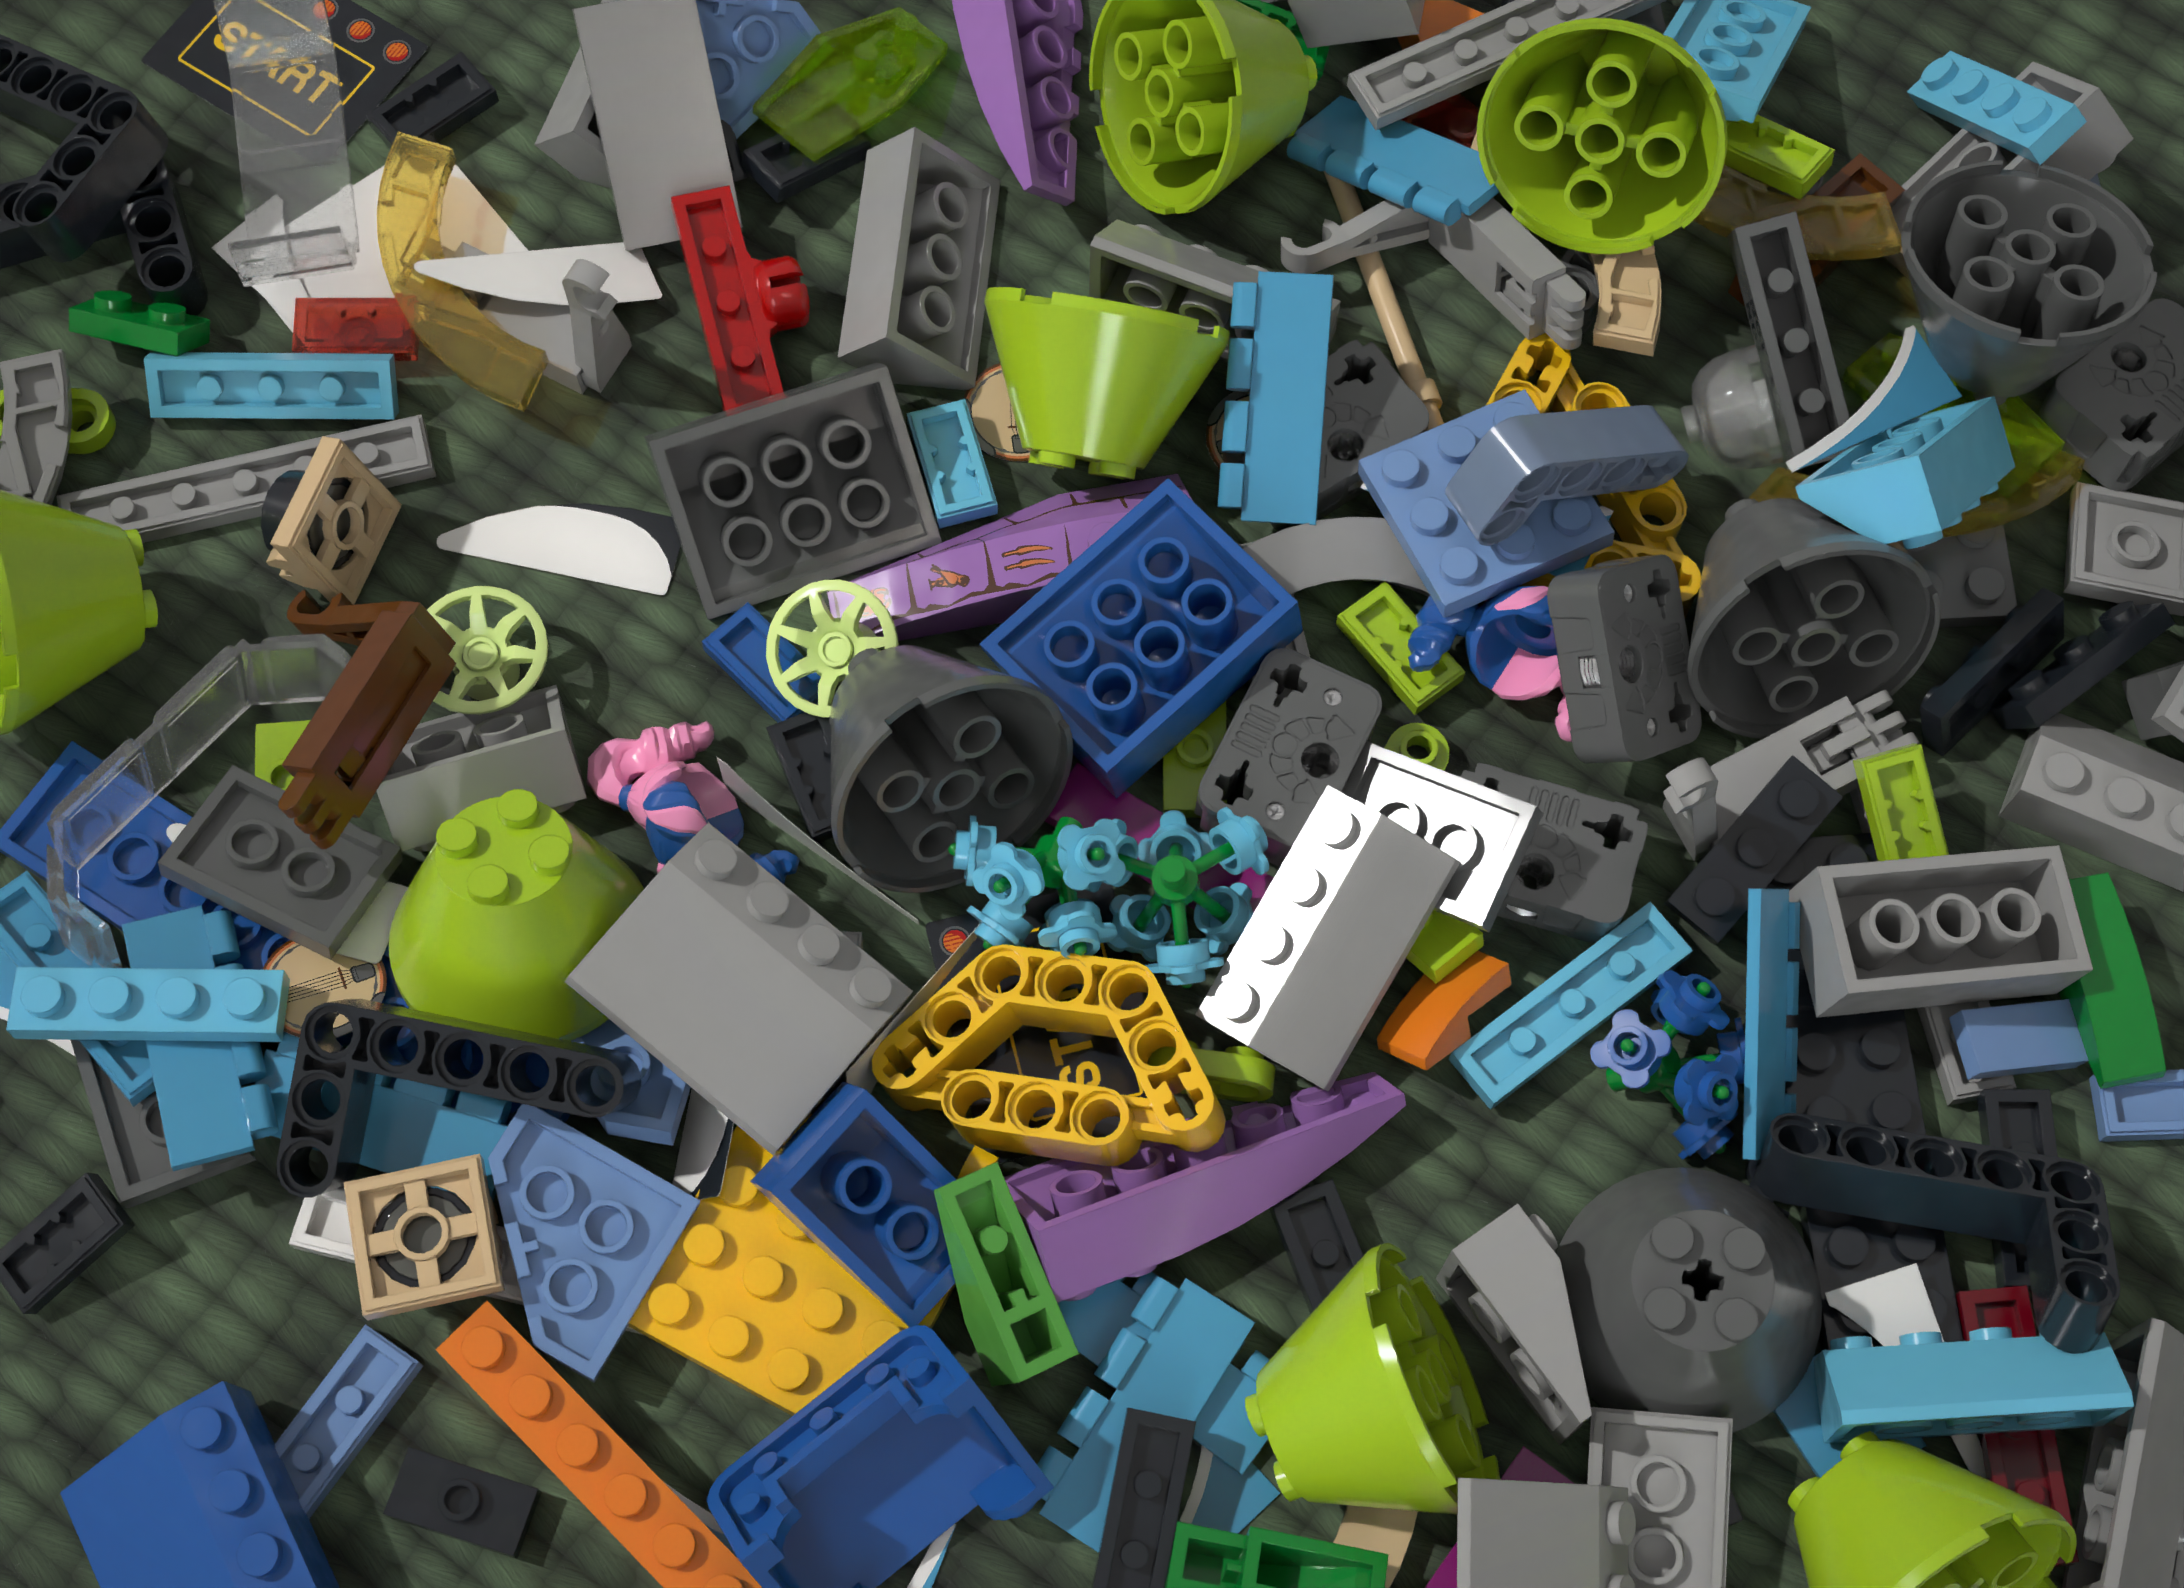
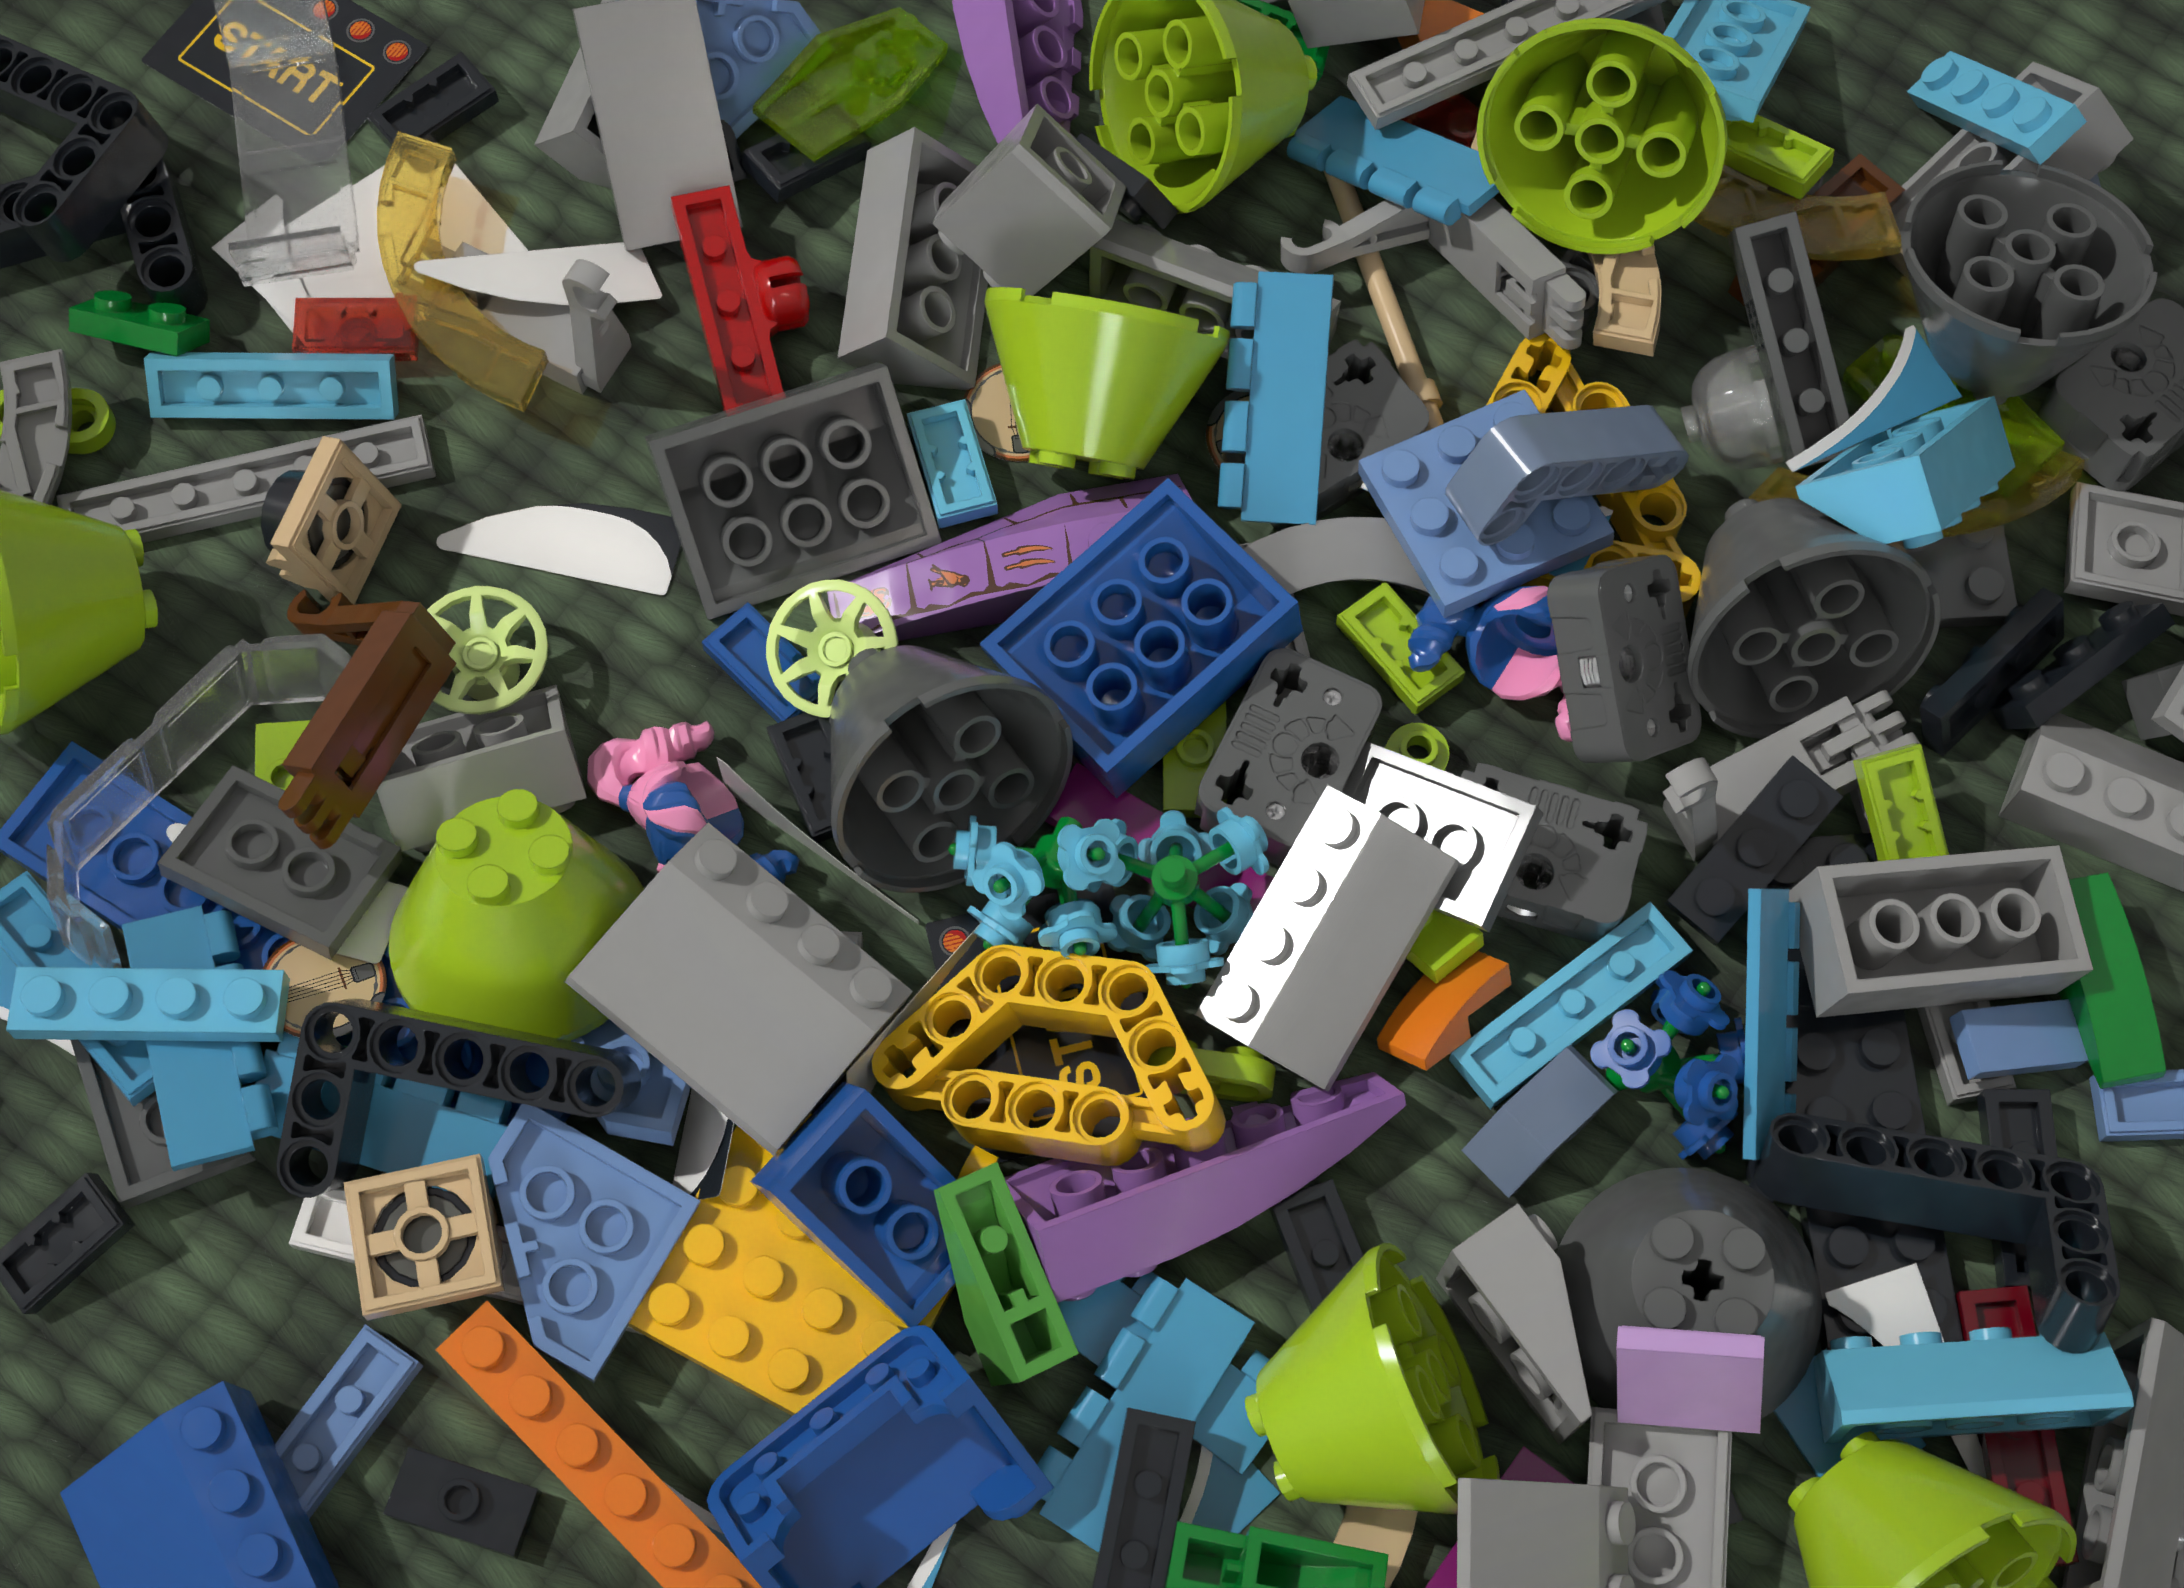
(1030, 205): none -> light grey slope
(1140, 195): none -> black plate
(1539, 1120): none -> sand blue slope
(1689, 1379): none -> lavender tile

